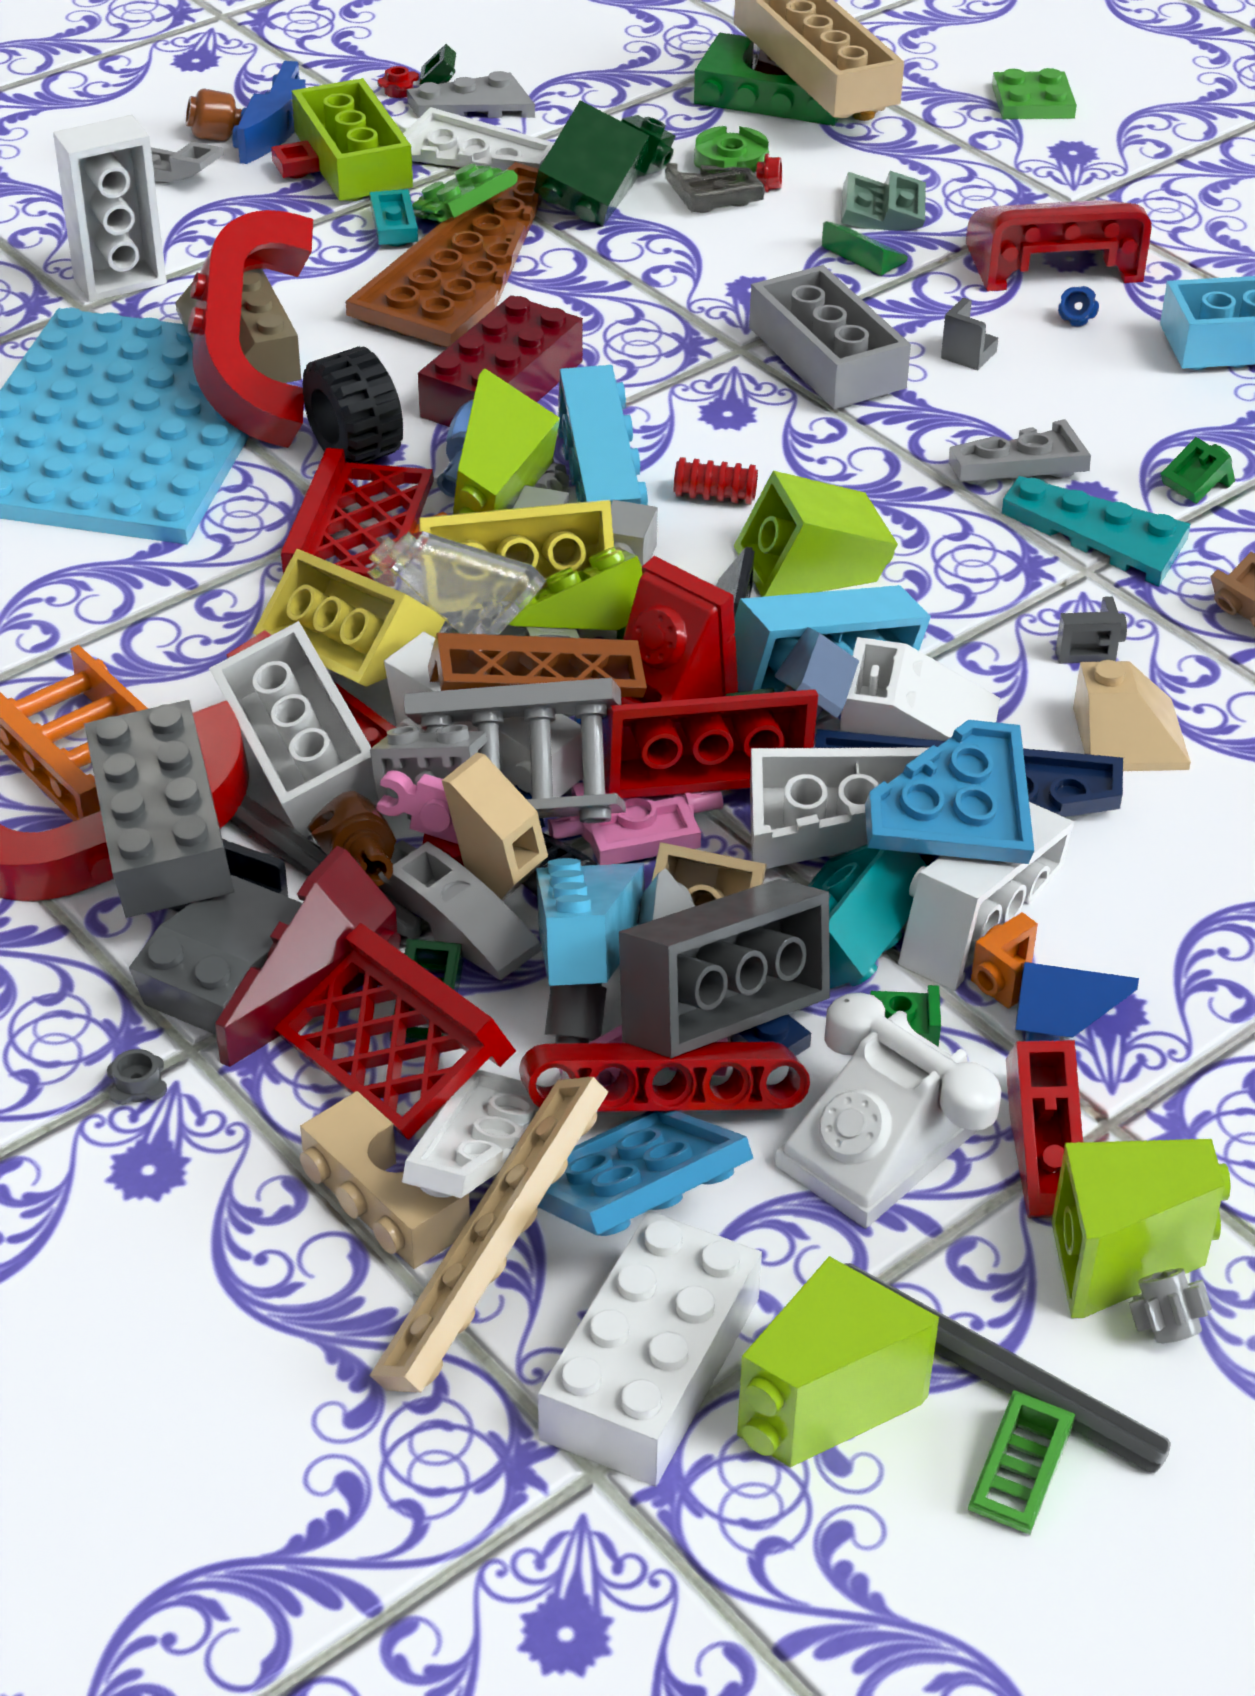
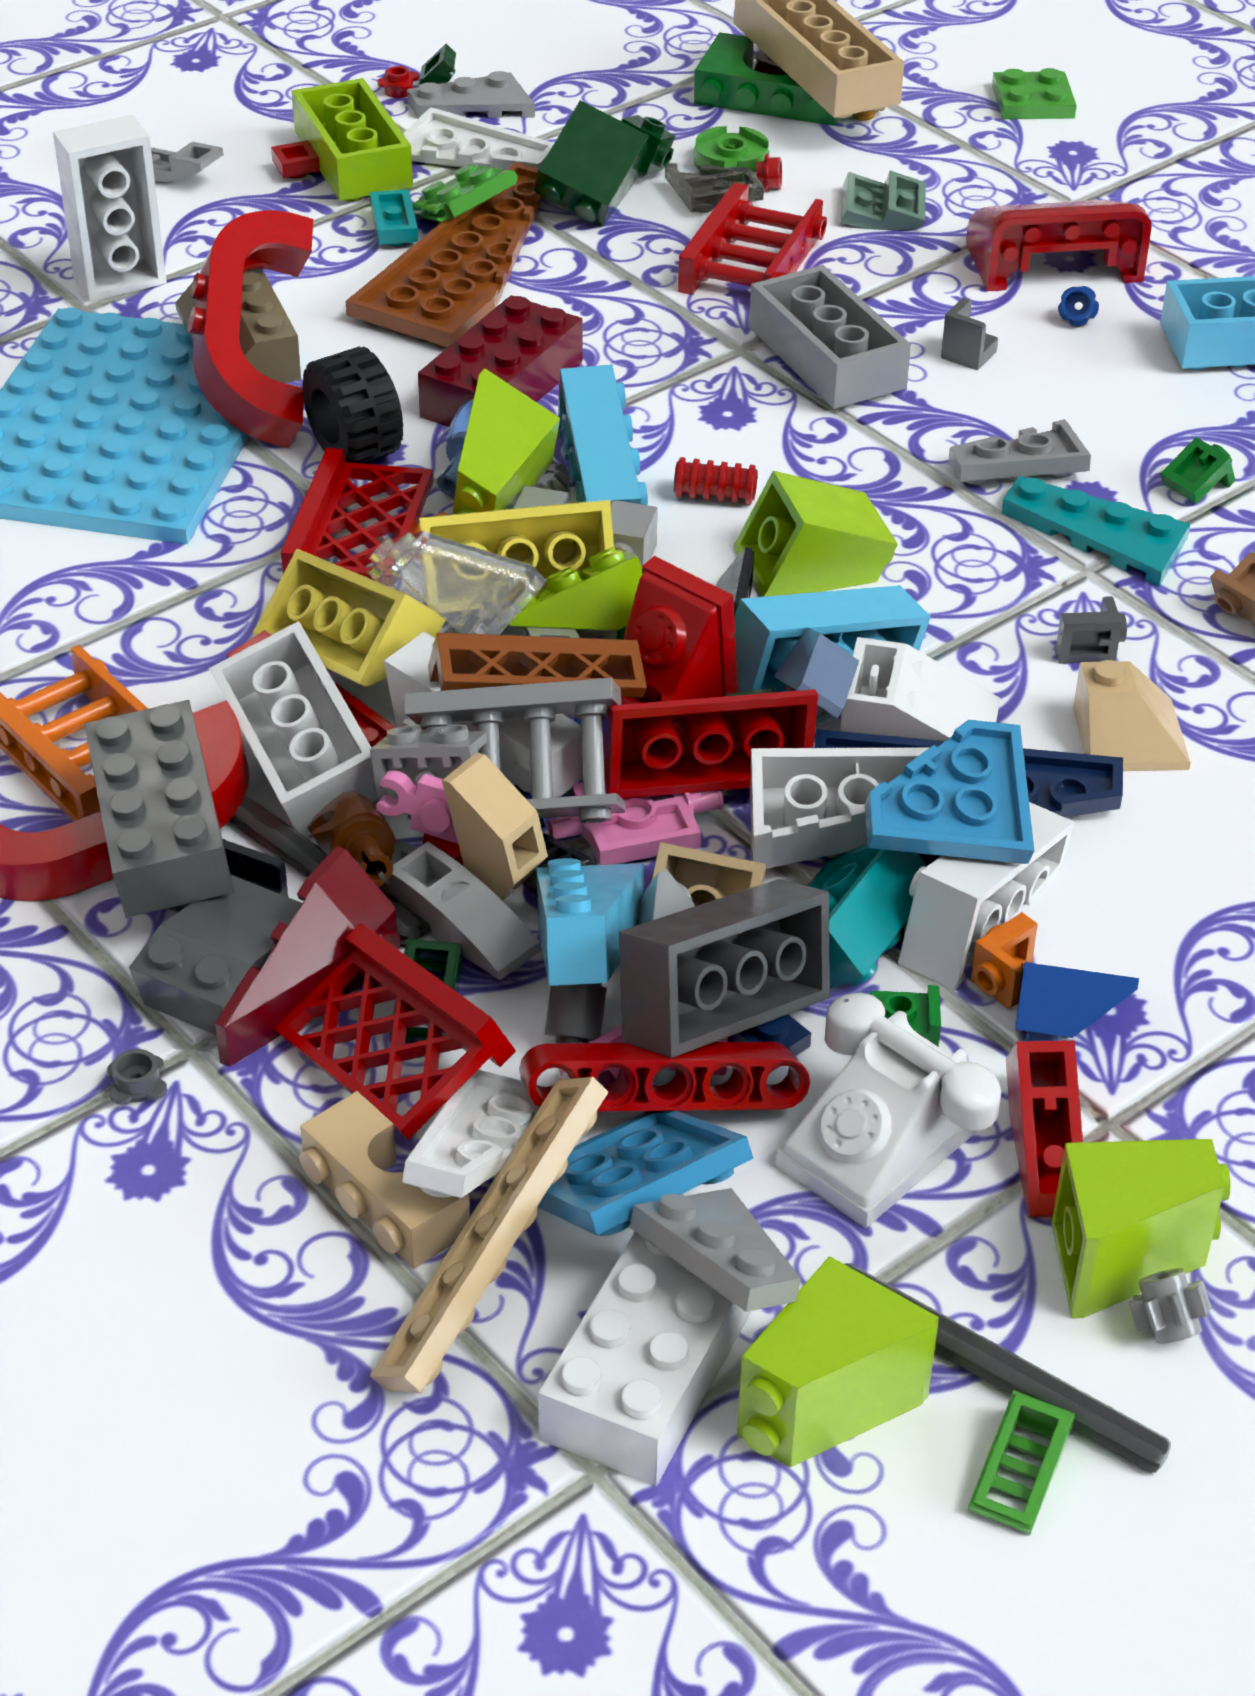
(212, 114): dark orange head -> none
(268, 116): blue slope -> none
(720, 1245): none -> light grey wing
(729, 224): none -> red fence
(860, 249): green slope -> none

